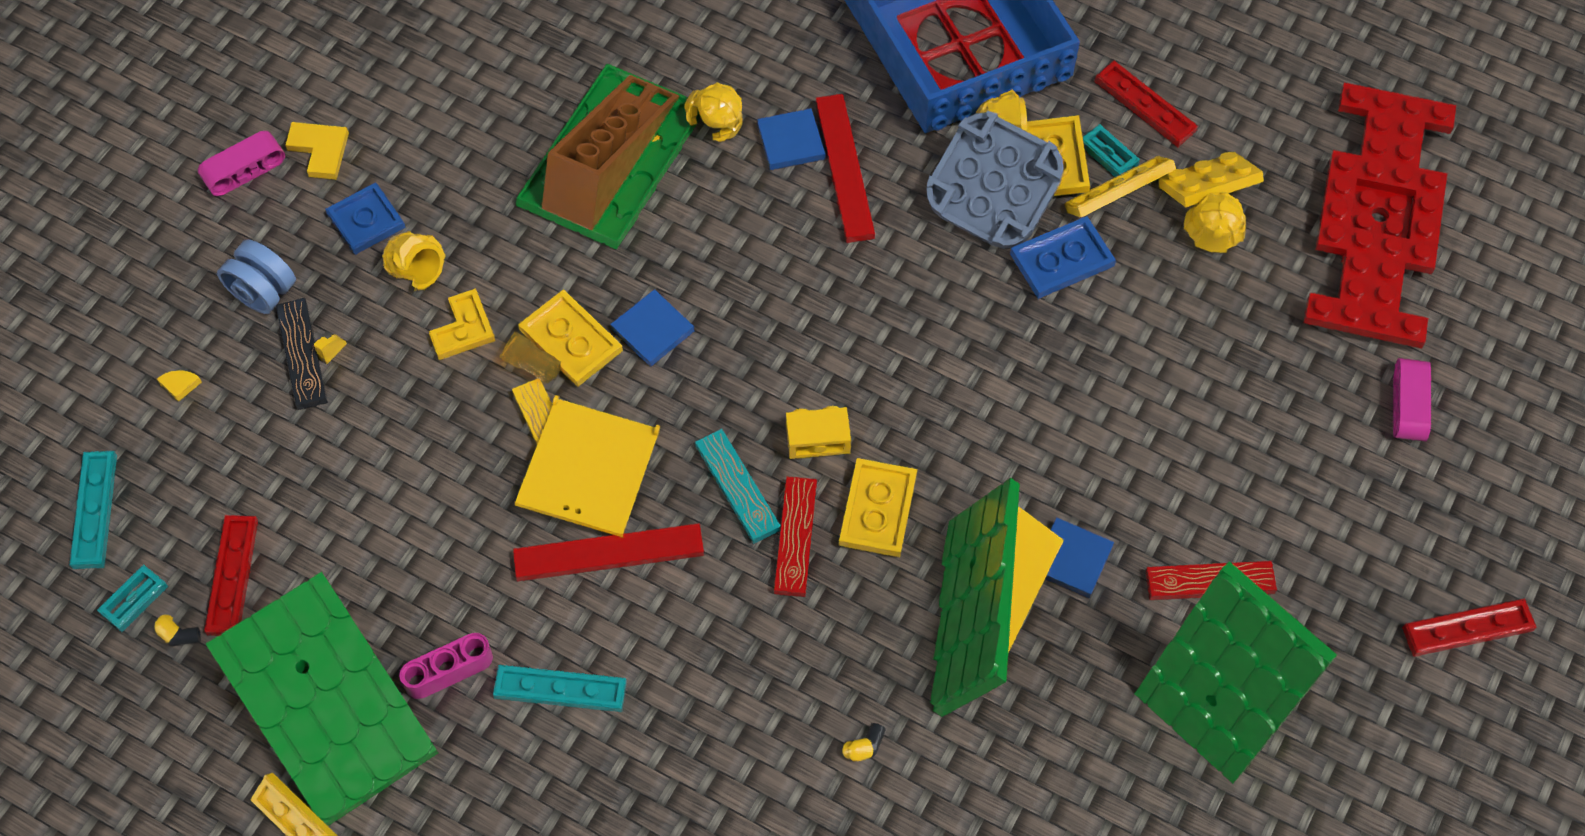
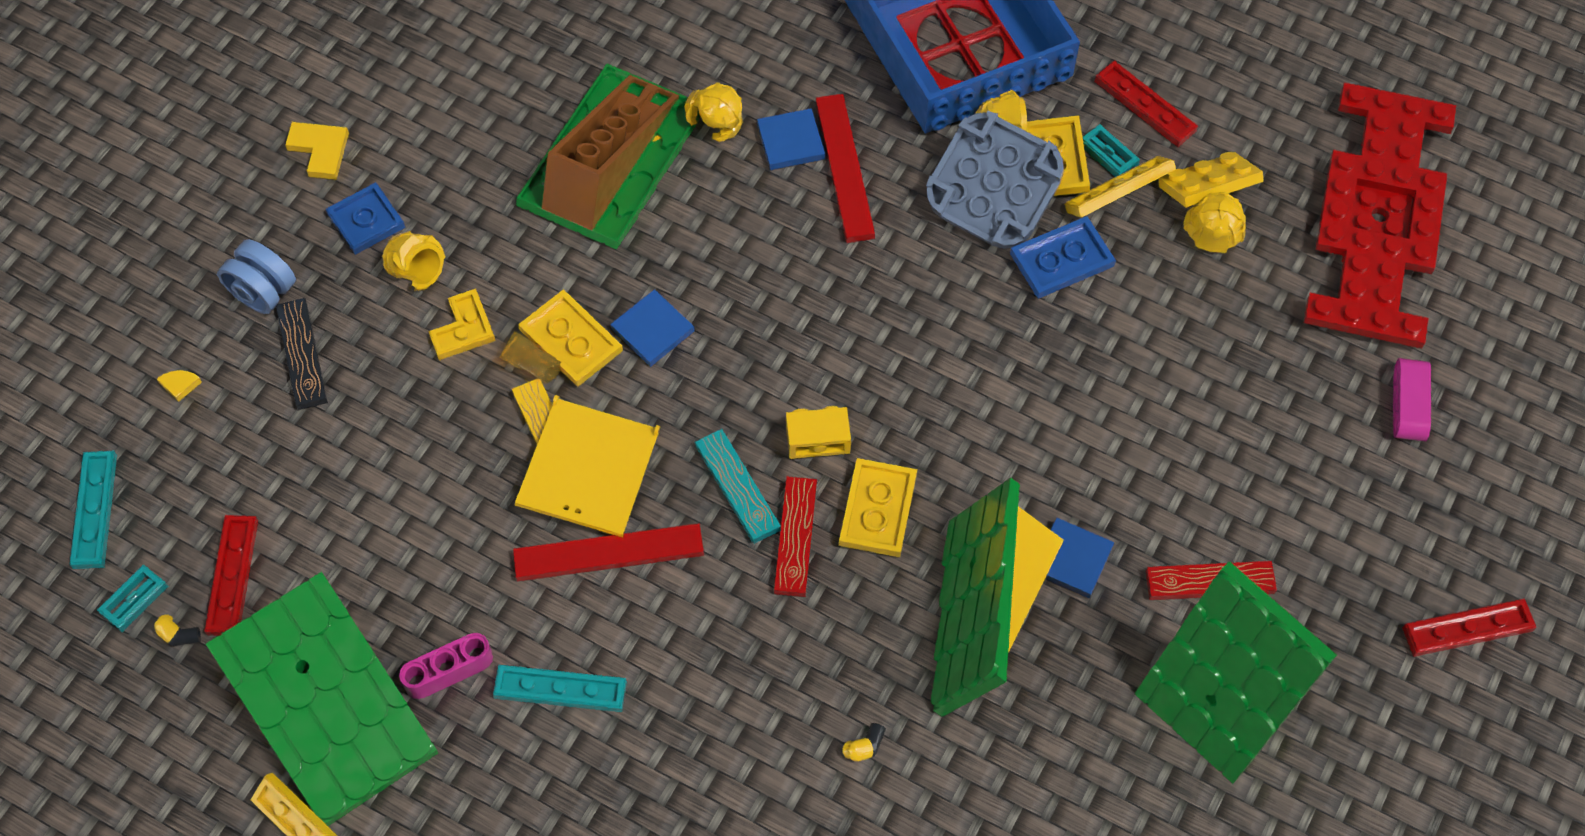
(241, 163): dark pink beam -> none
(329, 348): yellow tile -> none

